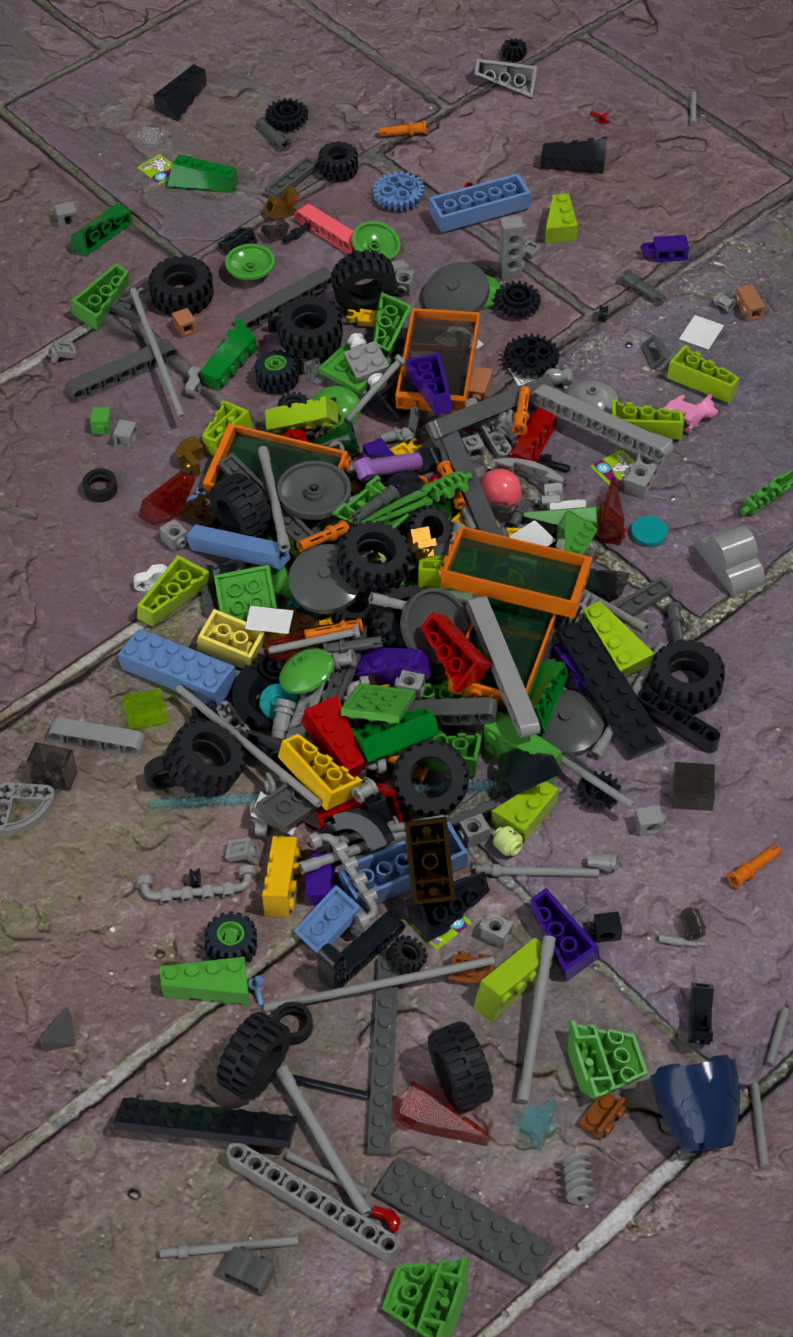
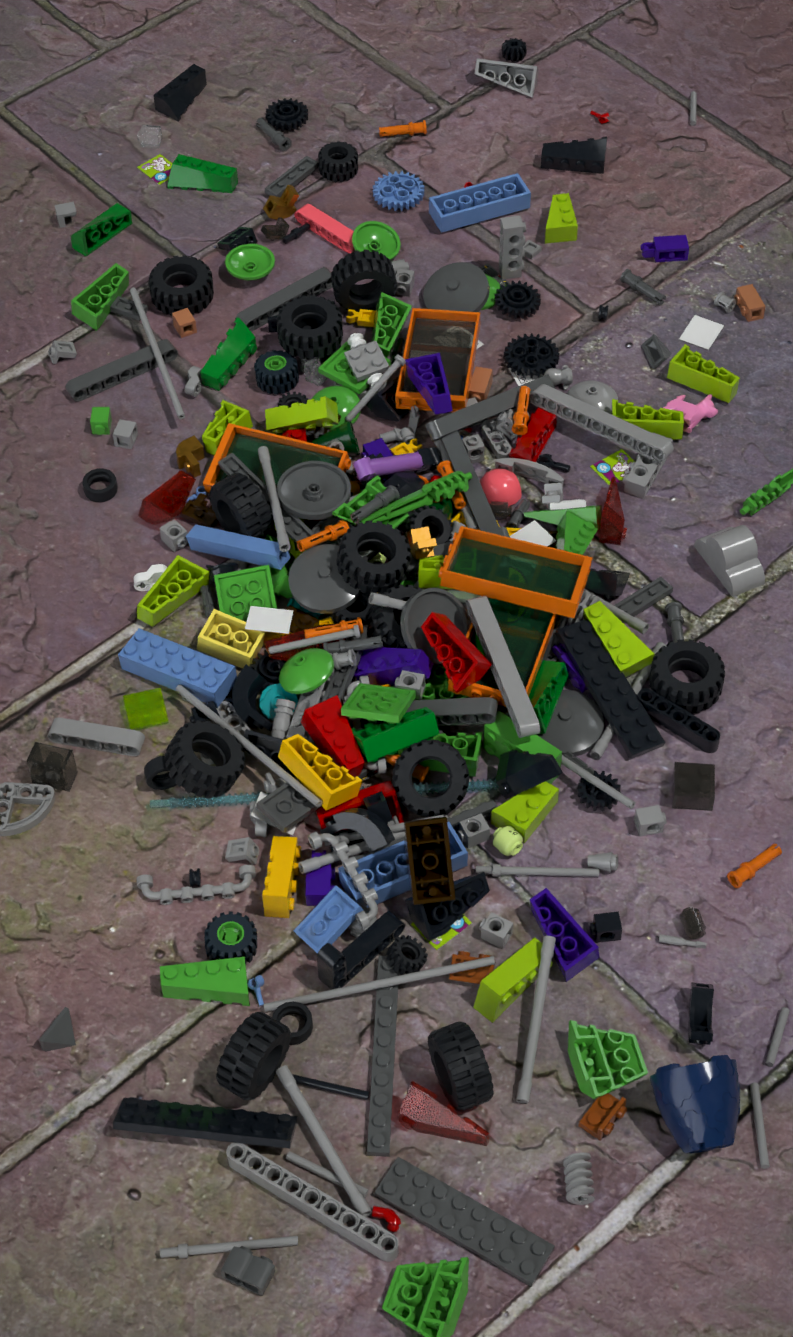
(364, 790): light grey bush -> none
(538, 1122): clear light blue brick -> none
(649, 531): teal tile -> none

